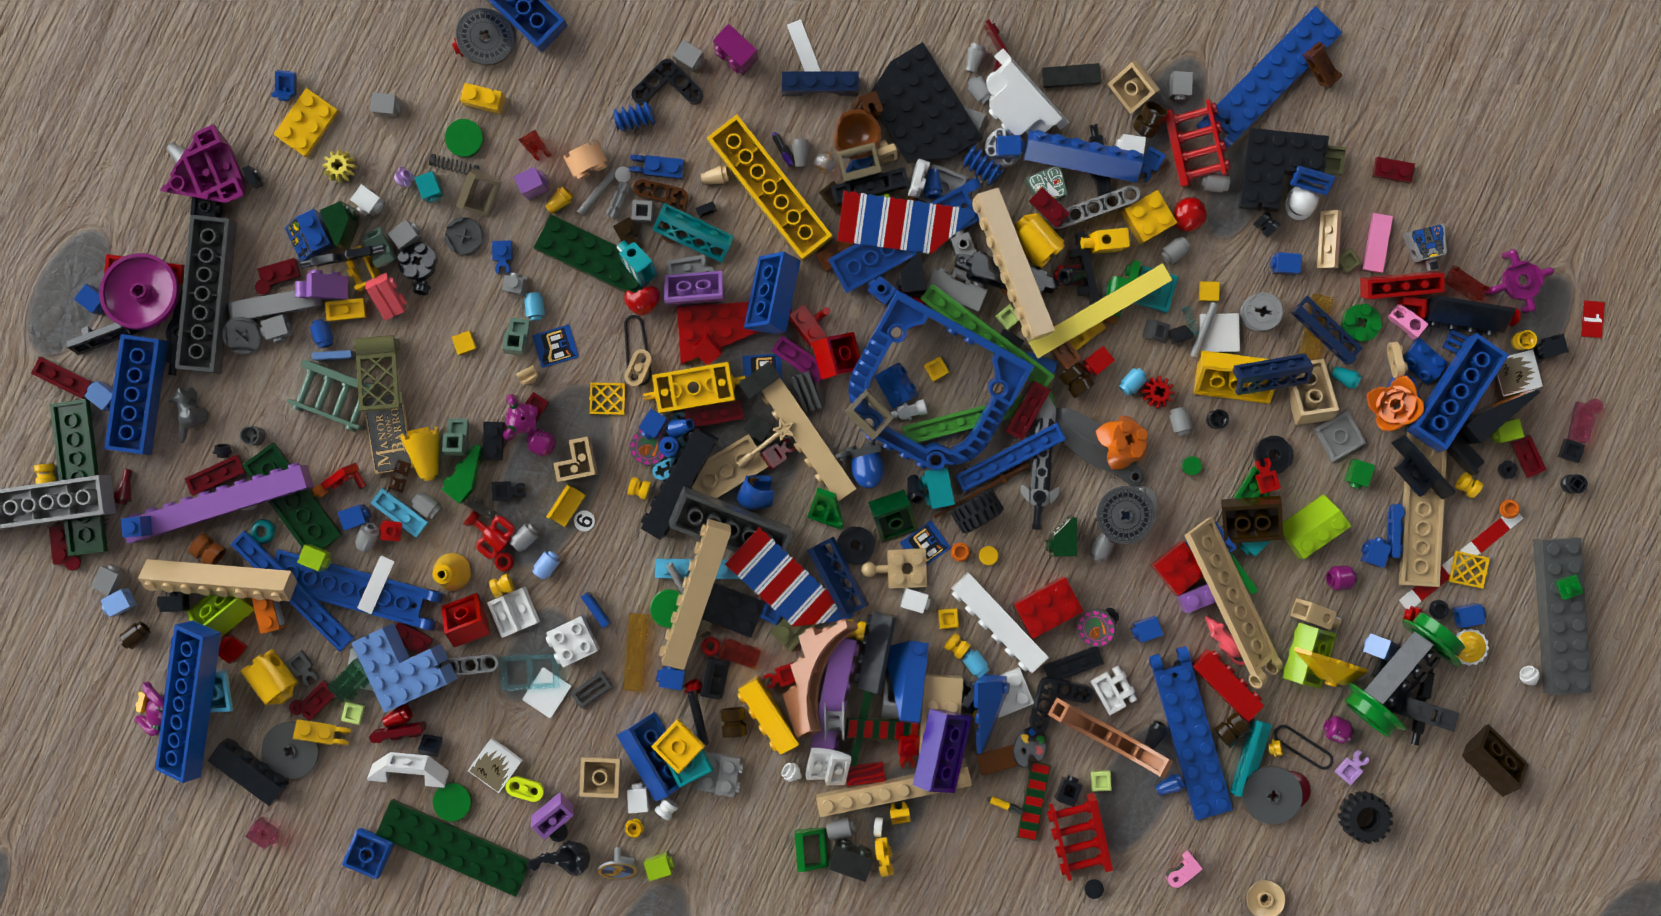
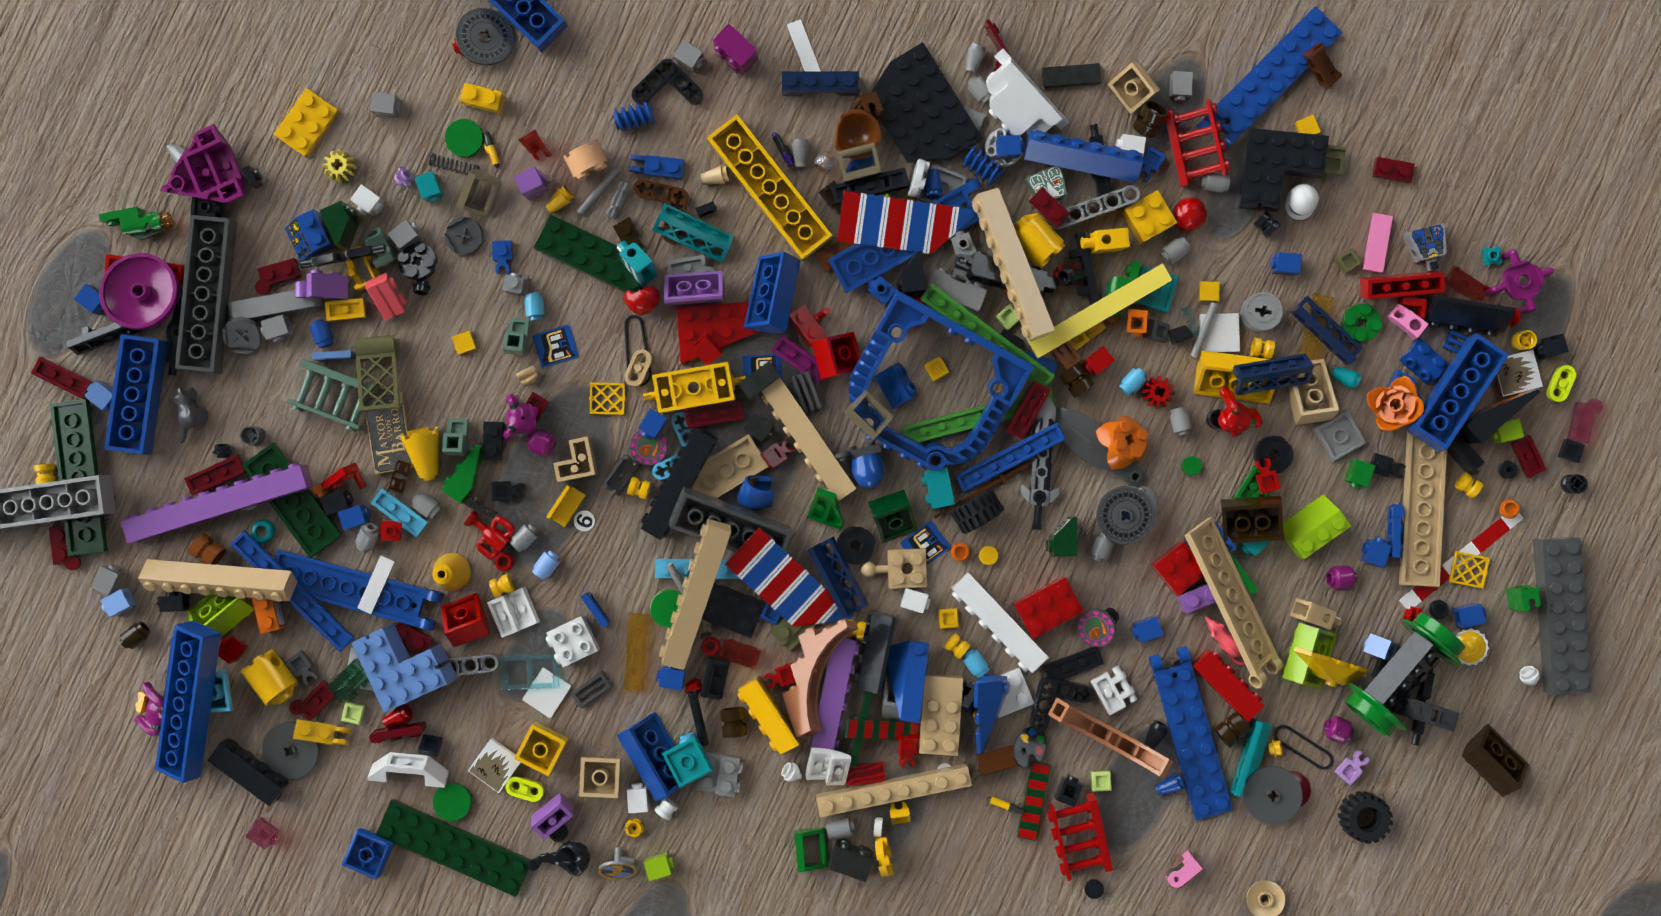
(123, 491): dark red cone -> none
(136, 526): blue brick -> none
(137, 222): none -> green plate
(285, 85): blue bracket -> none
(314, 558): lime brick -> none
(337, 501): none -> black brick
(490, 148): none -> piece
(541, 748): none -> yellow brick
(621, 475): none -> dark grey hinge
(622, 174): white sticker -> none
(643, 211): light grey brick -> none
(671, 453): blue brick -> none
(678, 428): blue cone -> none
(678, 746): yellow tile -> none
(782, 430): tan piece -> none
(834, 720): light grey piece -> none
(886, 152): tan tile -> none
(906, 411): white piece -> none
(915, 490): black cone -> none
(942, 751): dark purple slope -> none
(1133, 315): none -> orange brick
(1236, 414): none -> red hair
(1262, 348): none -> yellow wheel
(1297, 175): blue tile -> none
(1308, 125): none -> yellow tile
(1329, 239): tan plate -> none
(1385, 466): none -> black plate
(1395, 357): tan plate -> none
(1418, 471): black bracket -> none
(1486, 256): none -> teal plate
(1519, 597): none -> green hinge
(1562, 385): none -> neon yellow plate
(1569, 587): green tile -> none
(1592, 319): red sticker -> none

